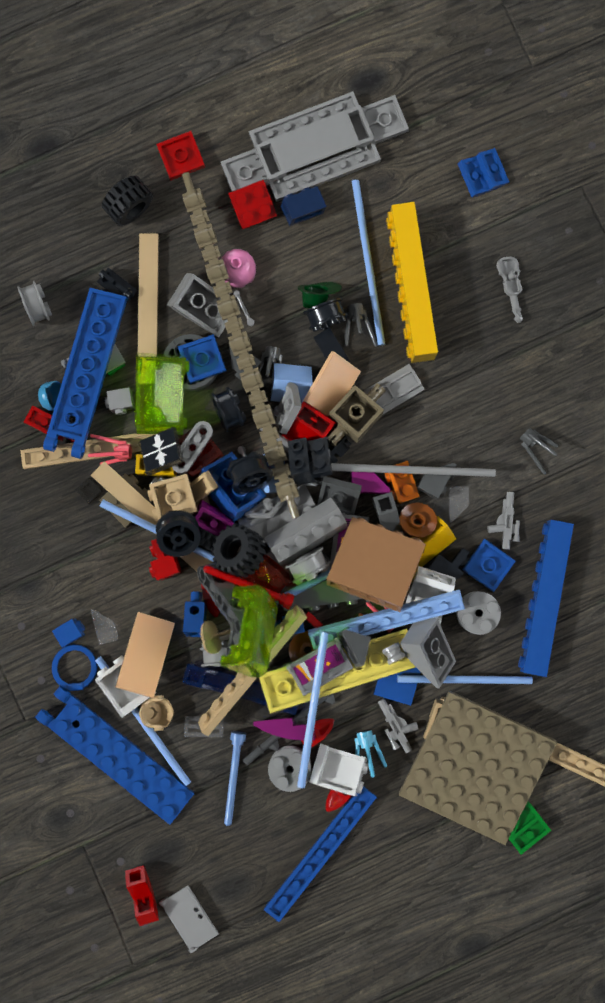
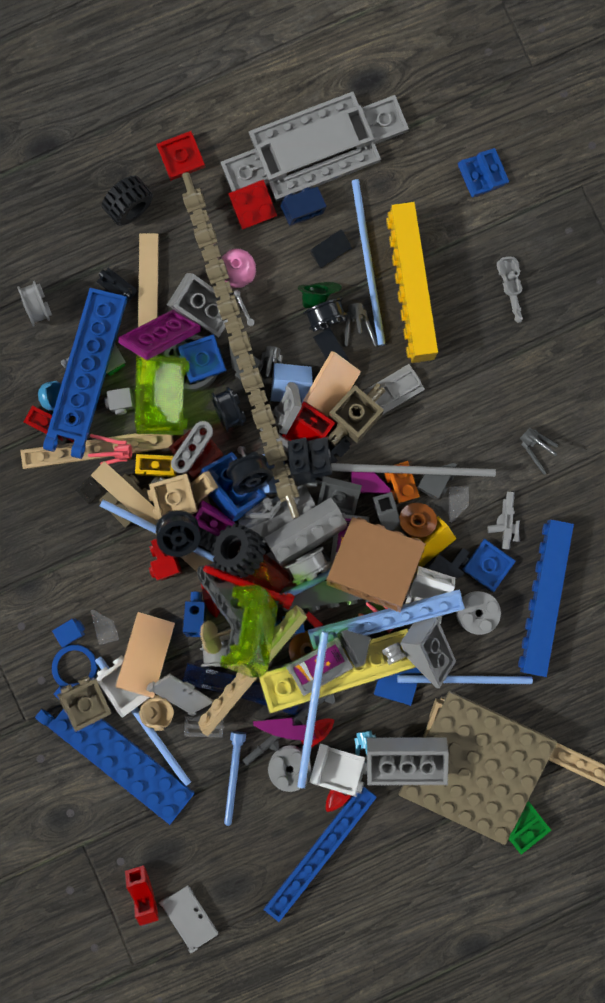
(84, 703): none -> dark tan plate
(159, 334): none -> magenta tile
(161, 451): black tile -> none
(180, 694): none -> light grey door
(330, 249): none -> black slope
(398, 725): light grey piece -> none
(407, 761): none -> light grey slope

